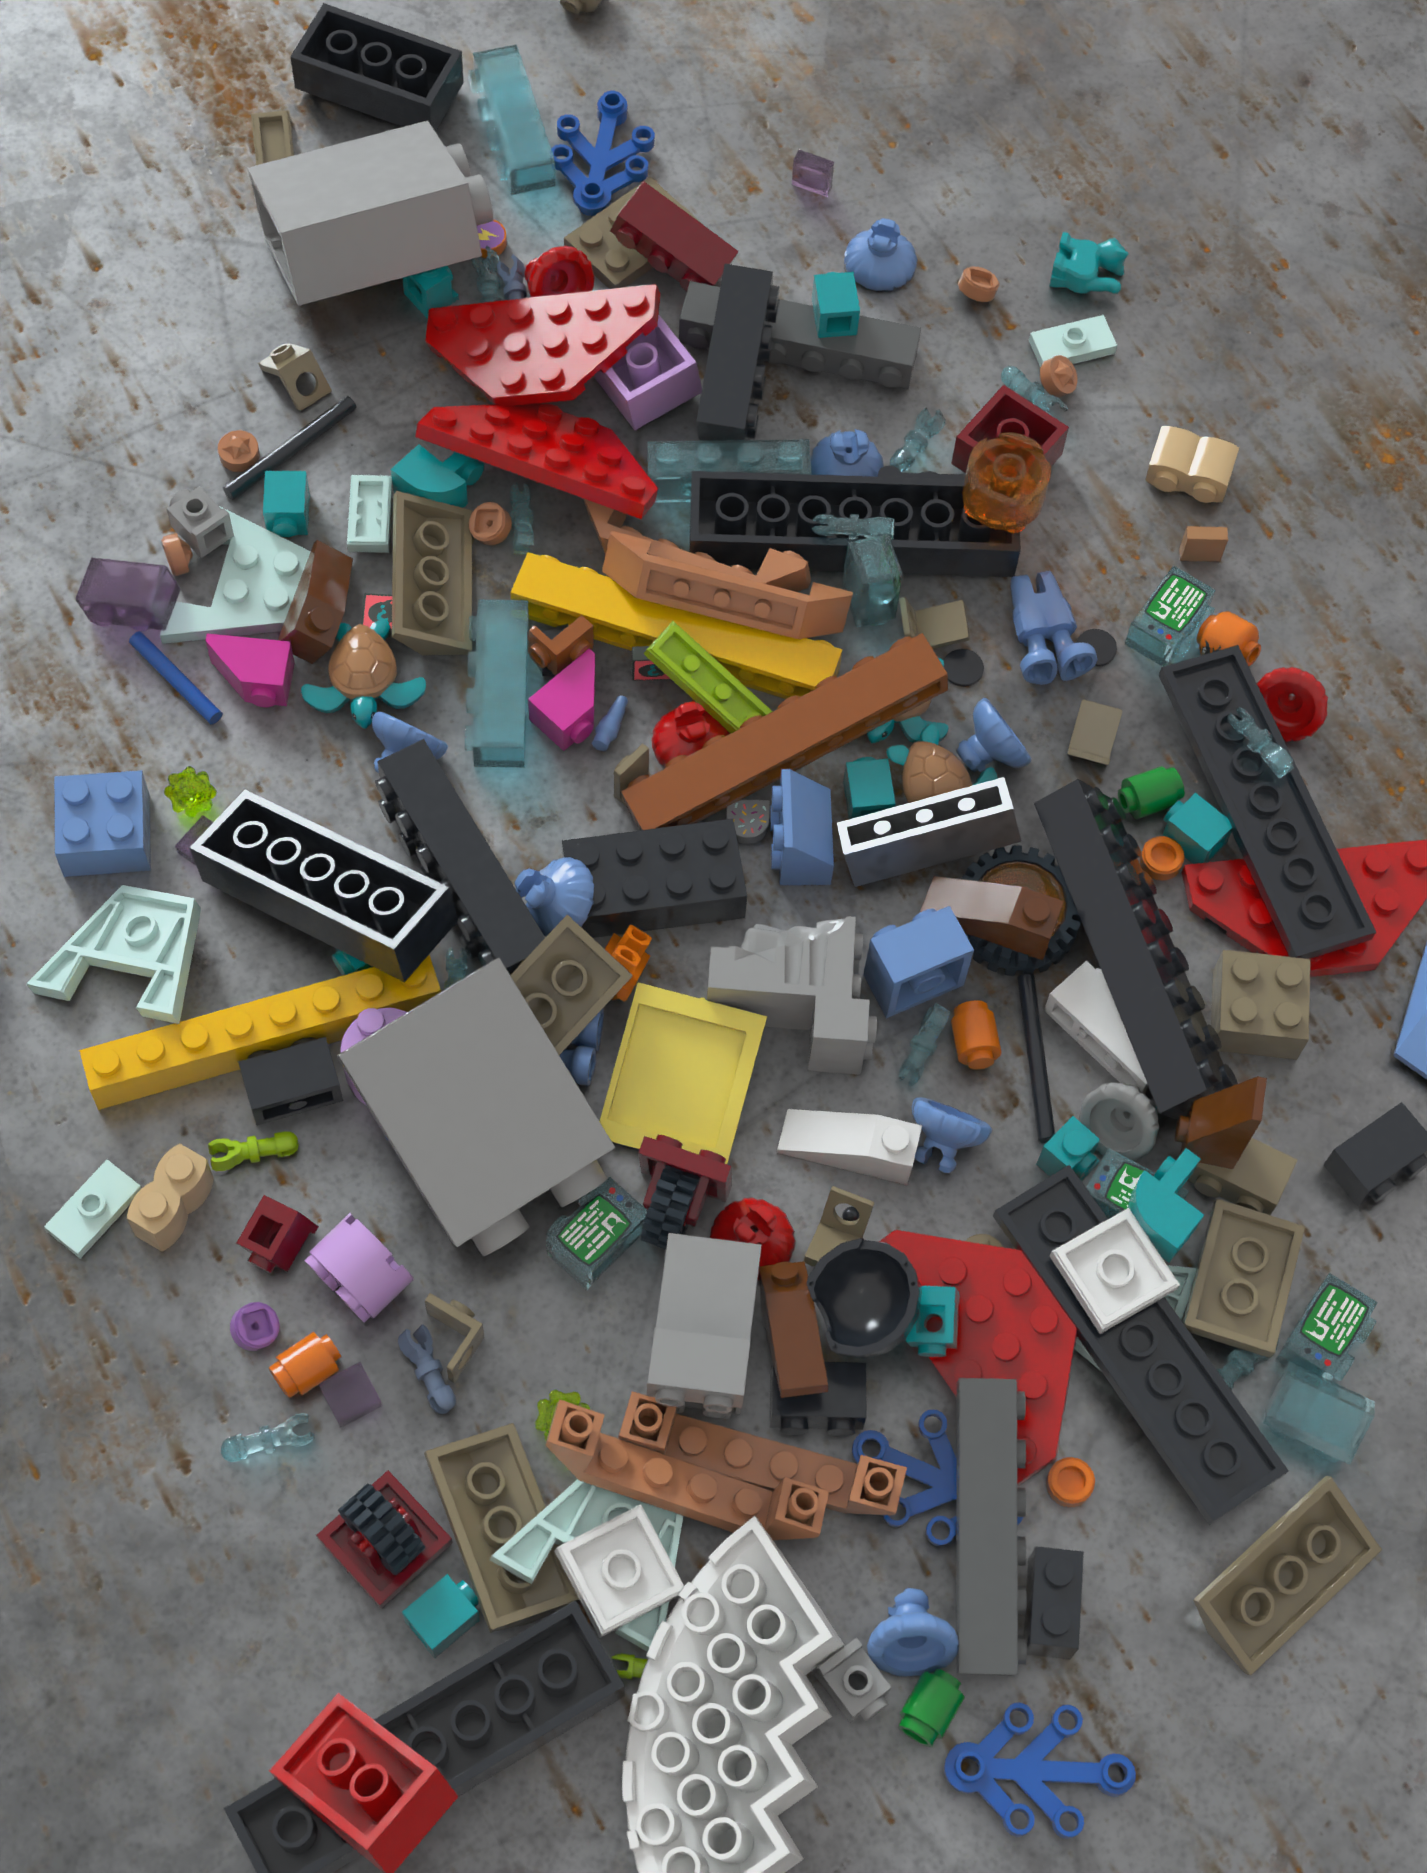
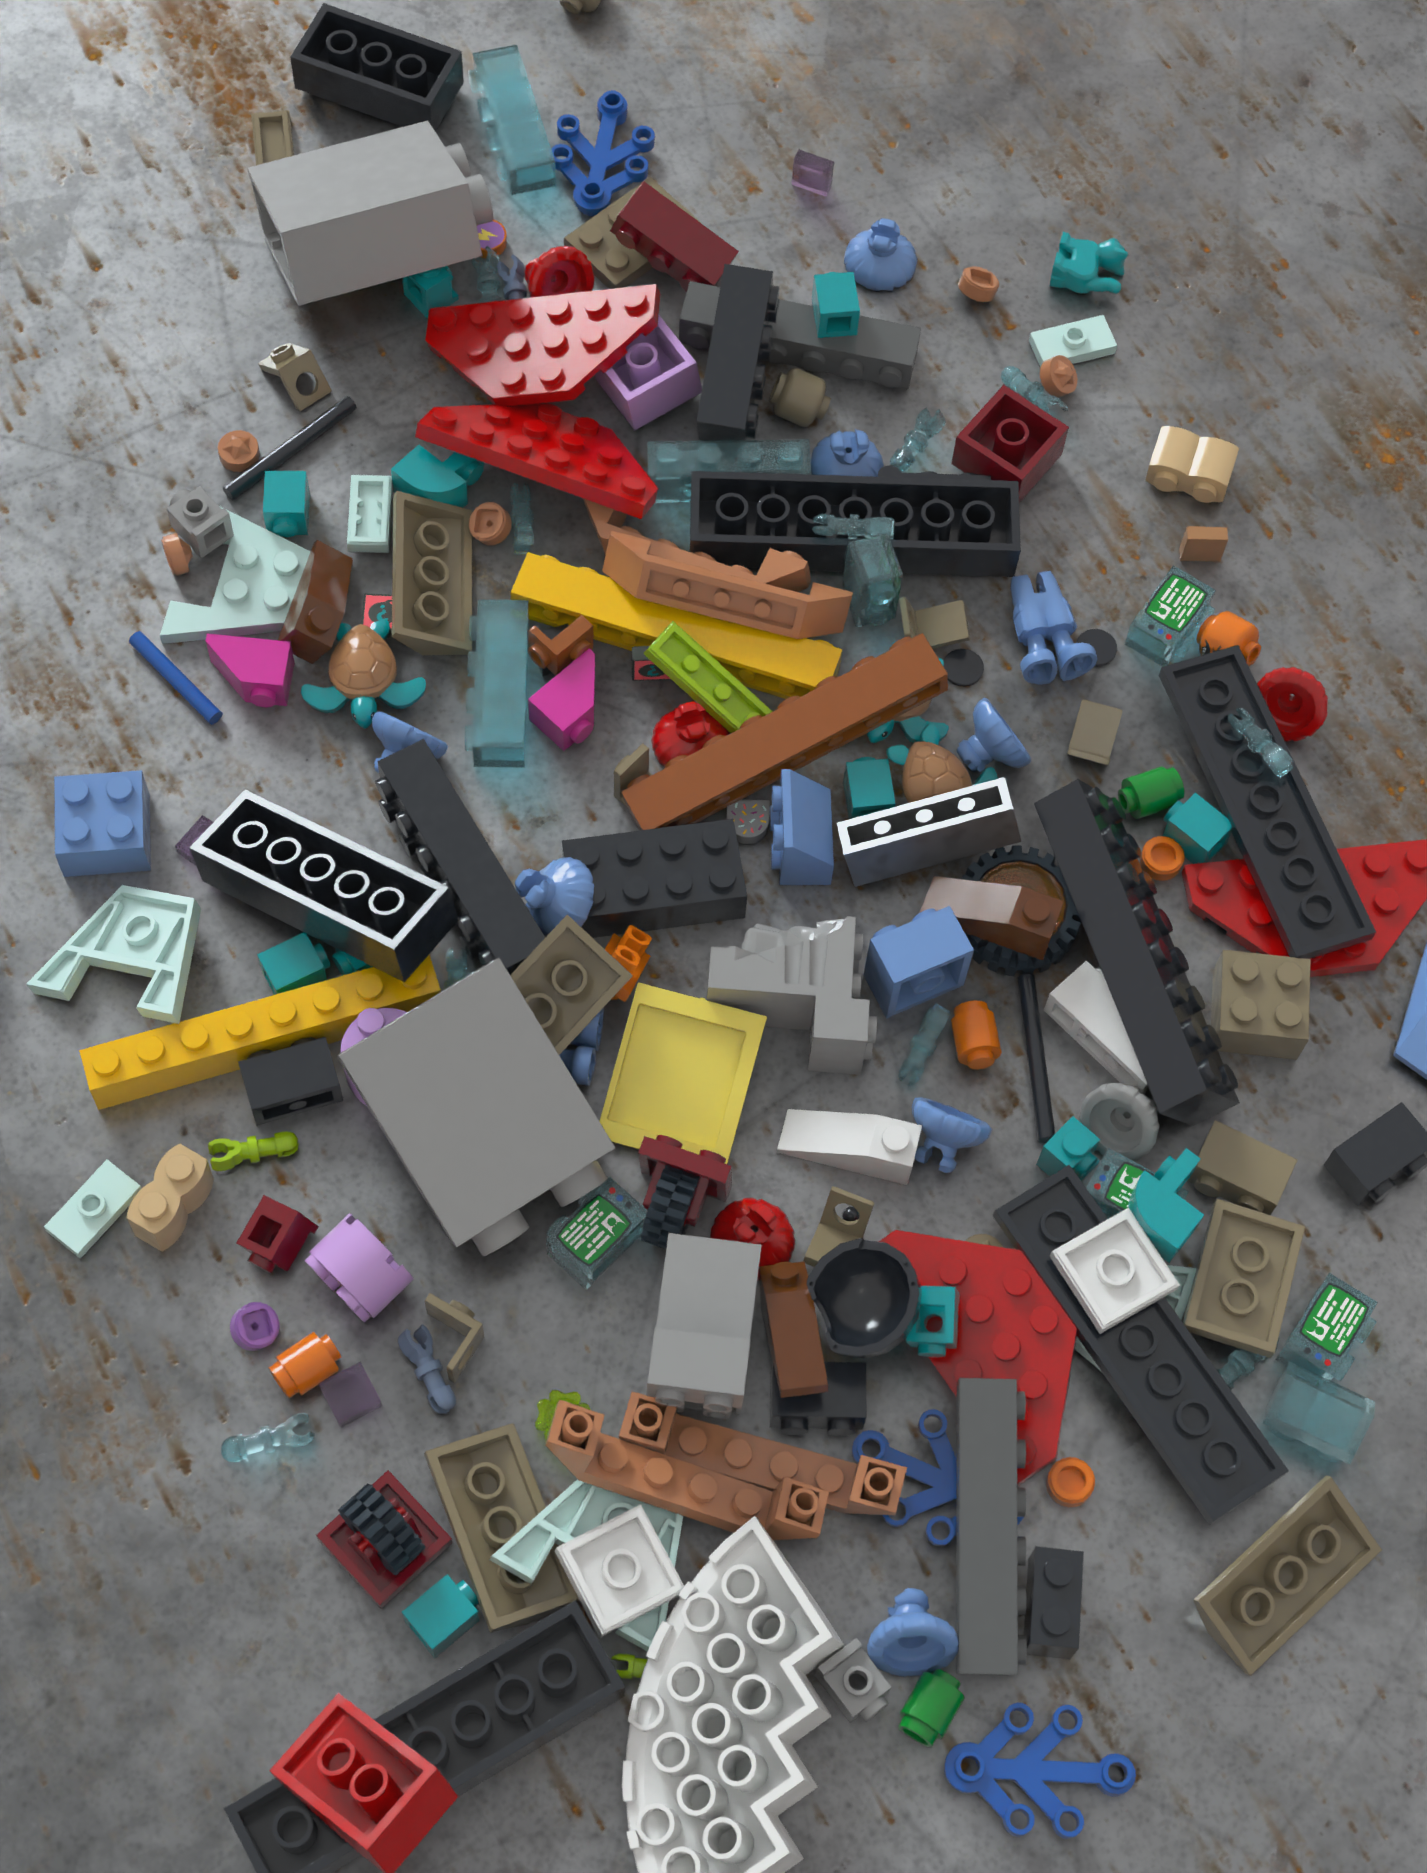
(128, 594): clear purple brick -> none
(190, 791): clear neon green plant -> none
(293, 964): none -> teal brick
(609, 725): medium blue piece -> none
(799, 397): none -> dark tan head
(1006, 482): clear orange brick -> none
(1223, 1123): reddish brown slope -> none

